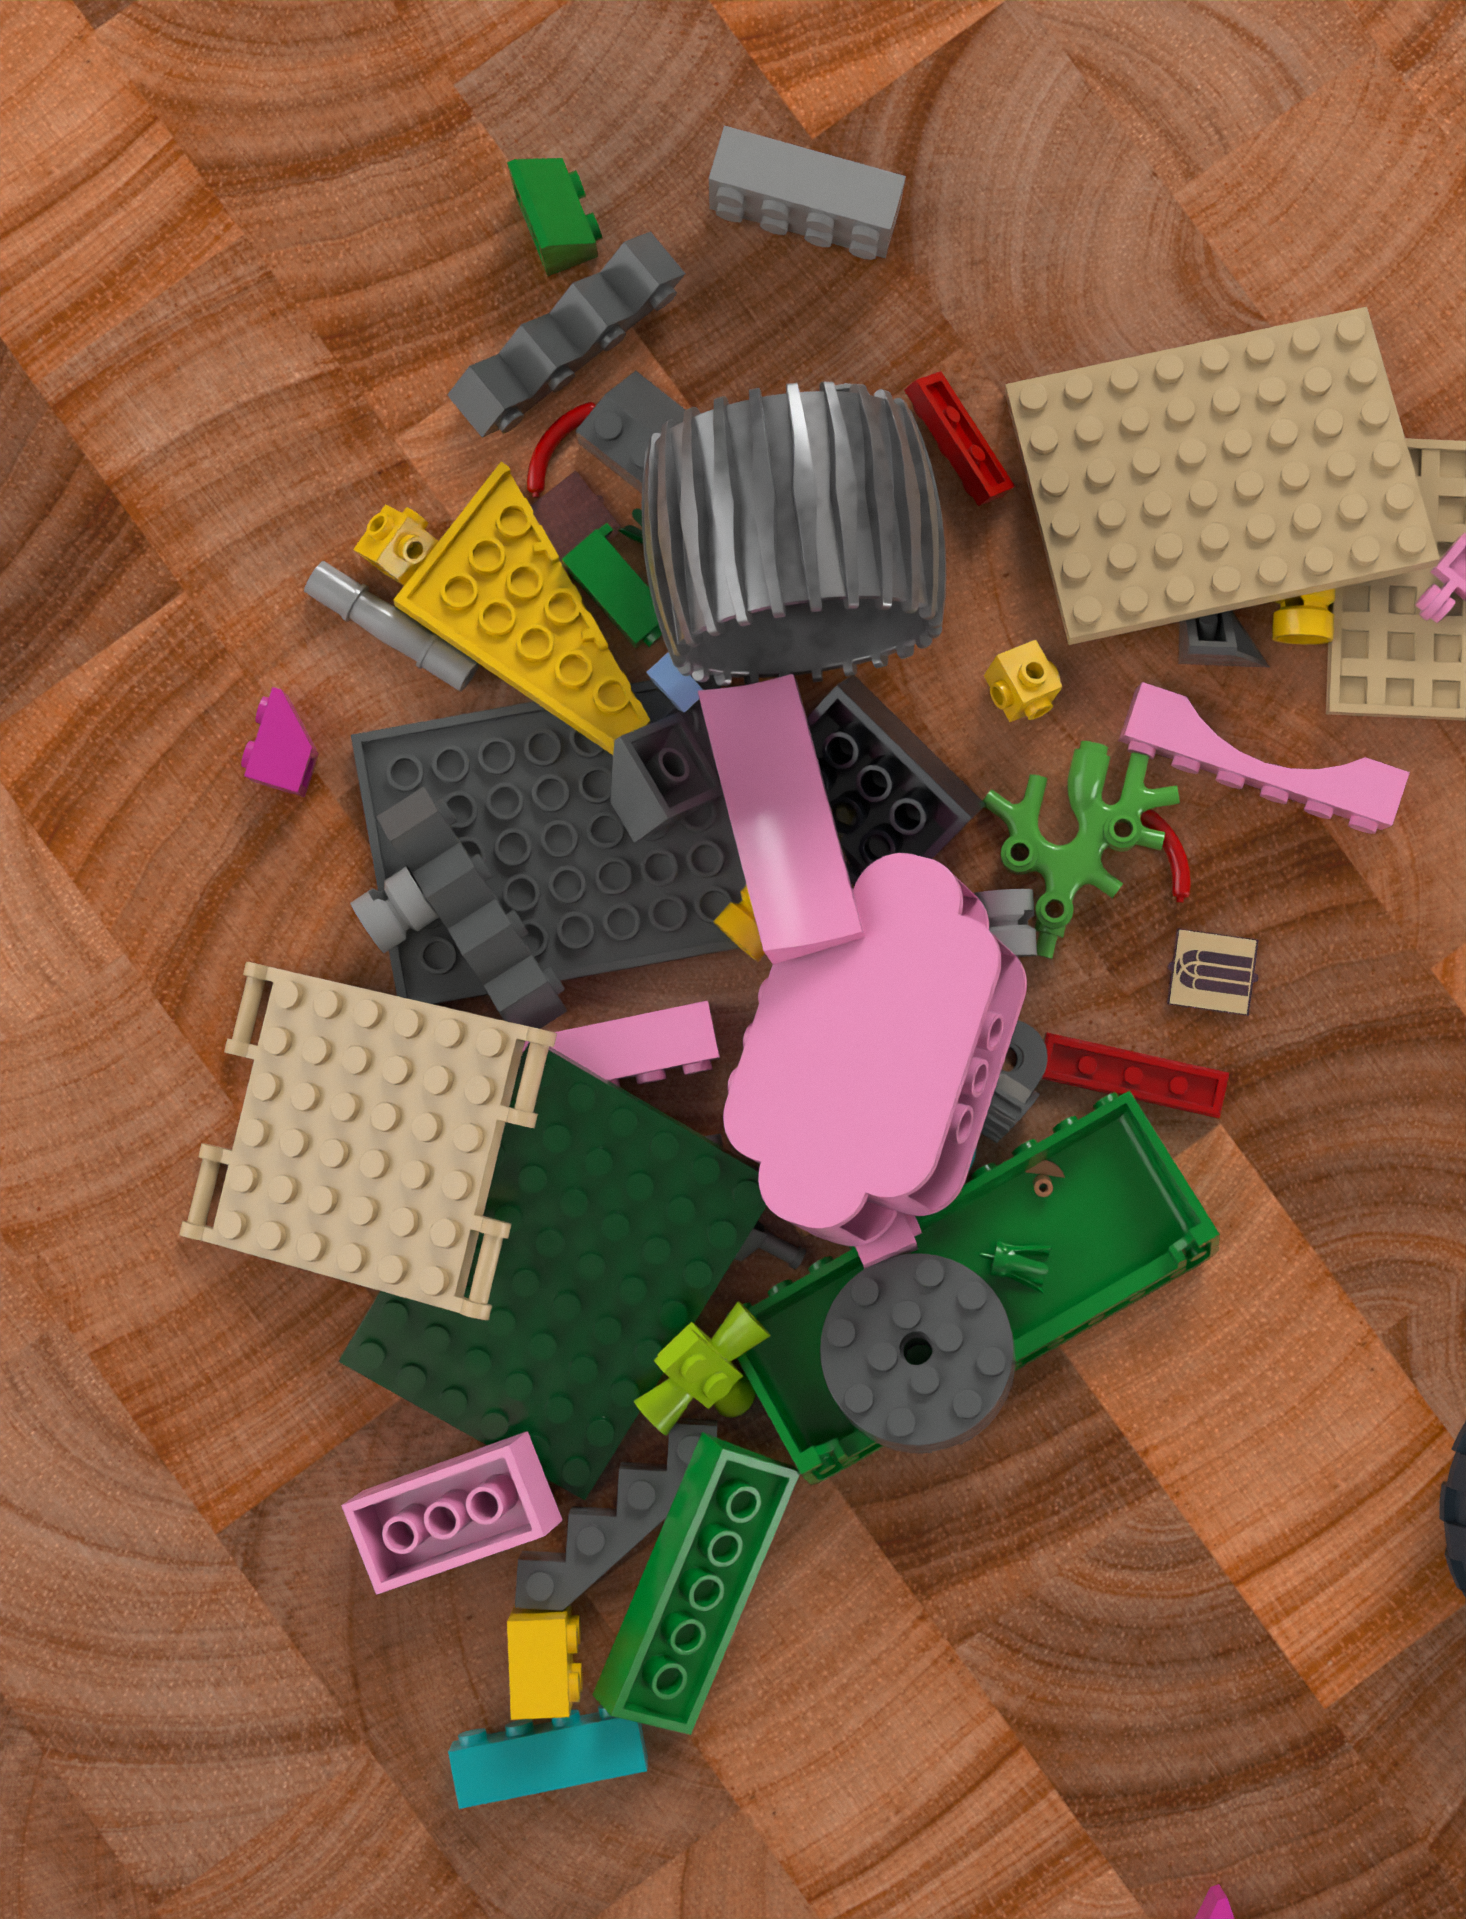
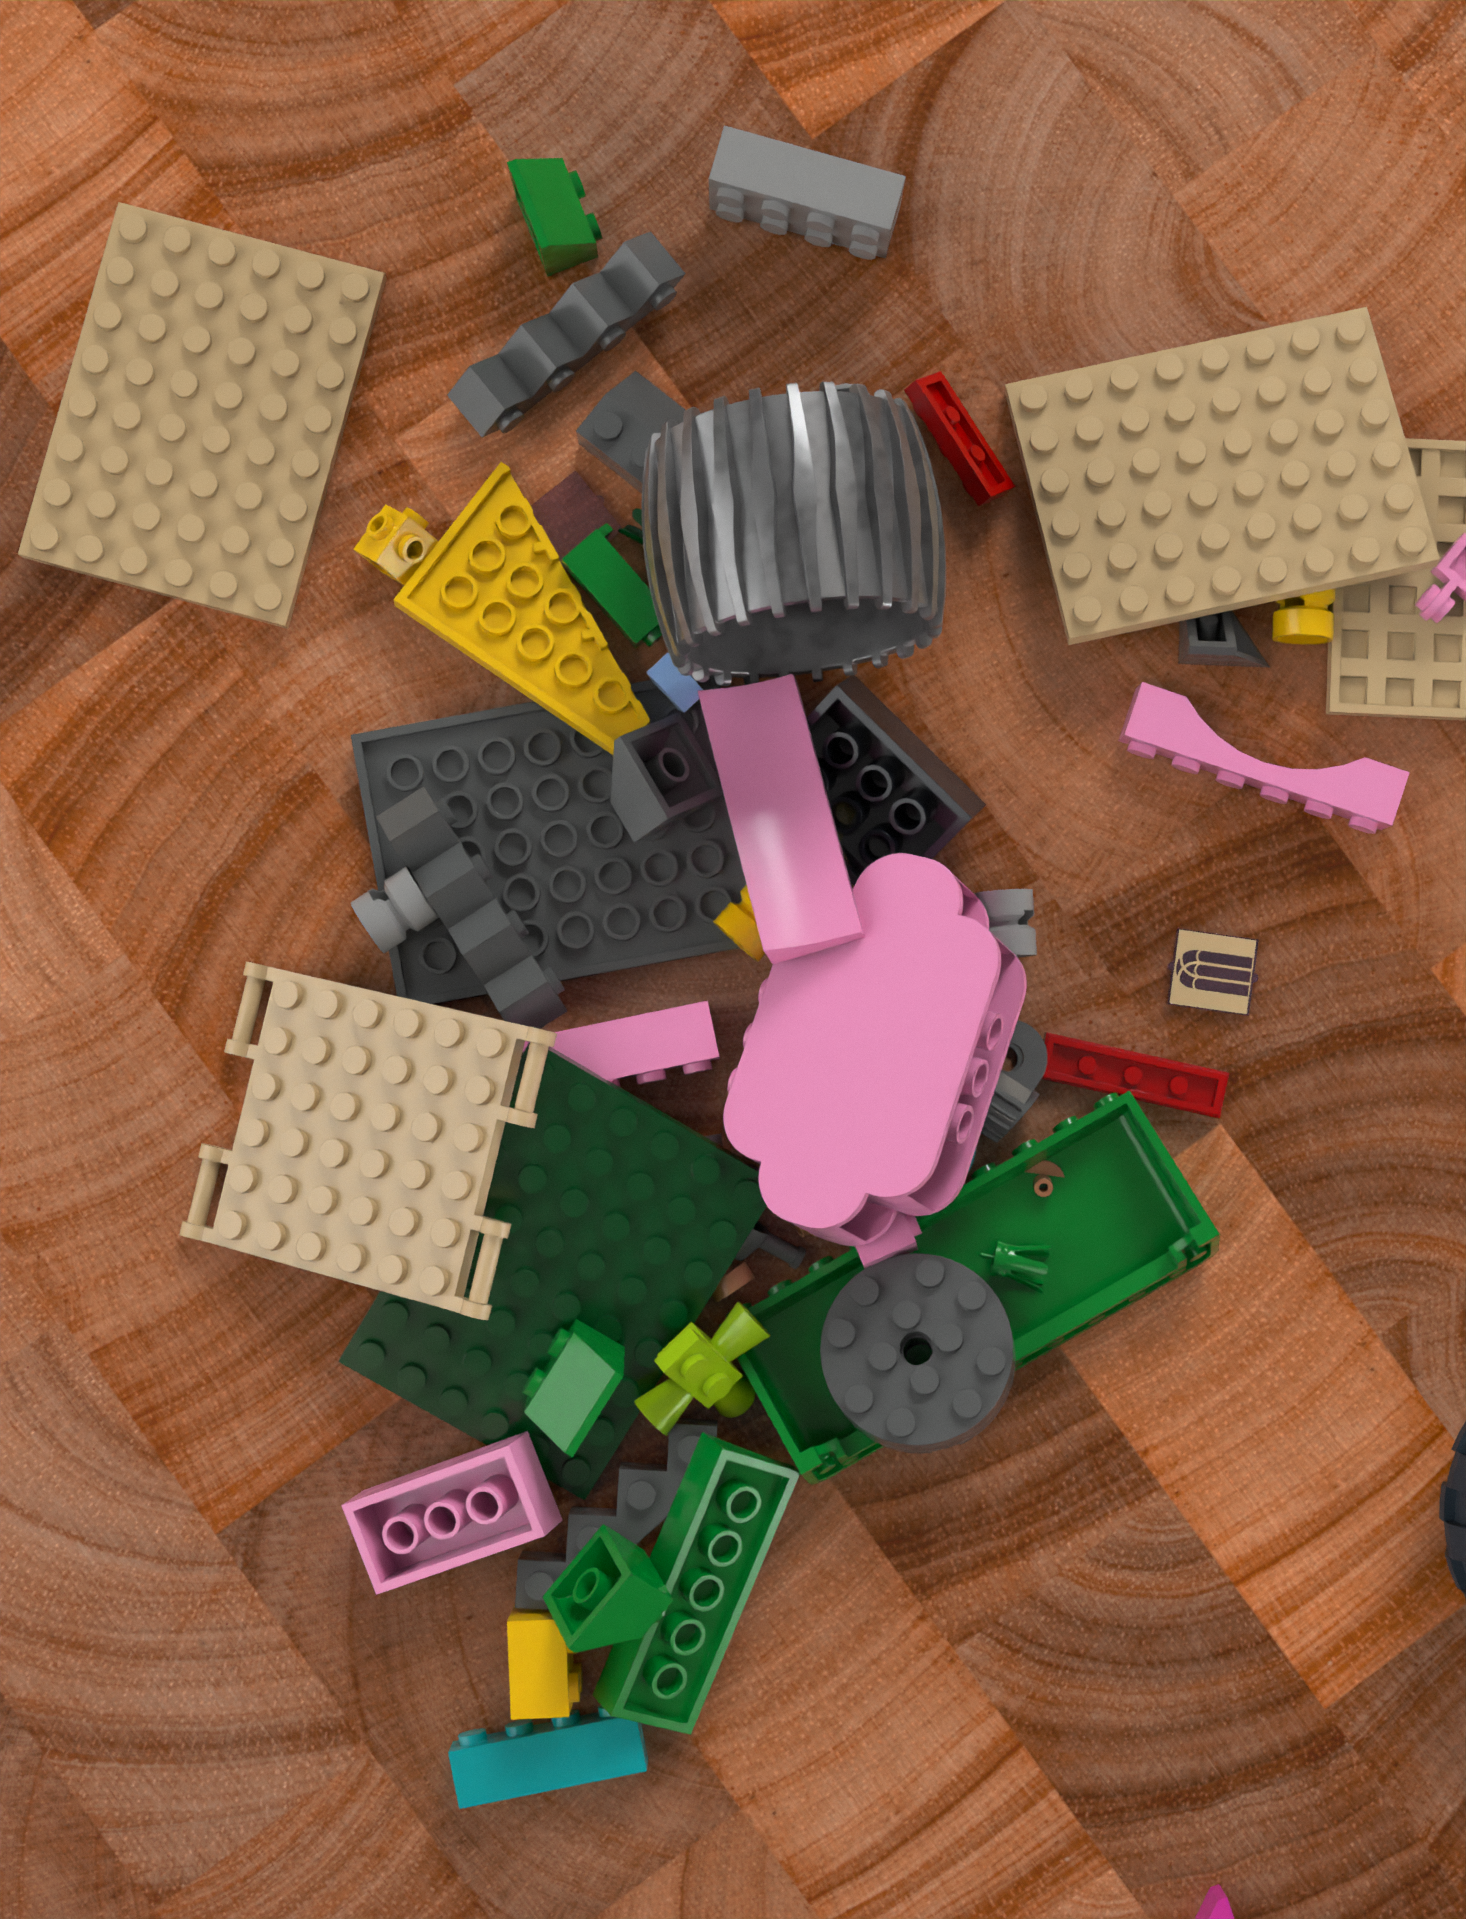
(202, 415): none -> tan plate
(282, 750): dark pink slope -> none
(390, 625): light grey piece -> none
(548, 444): red piece -> none
(574, 1384): none -> green slope
(607, 1594): none -> green slope
(733, 1280): none -> nougat tile
(1023, 682): yellow brick -> none
(1078, 862): bright green plant -> none
(1175, 853): red piece -> none

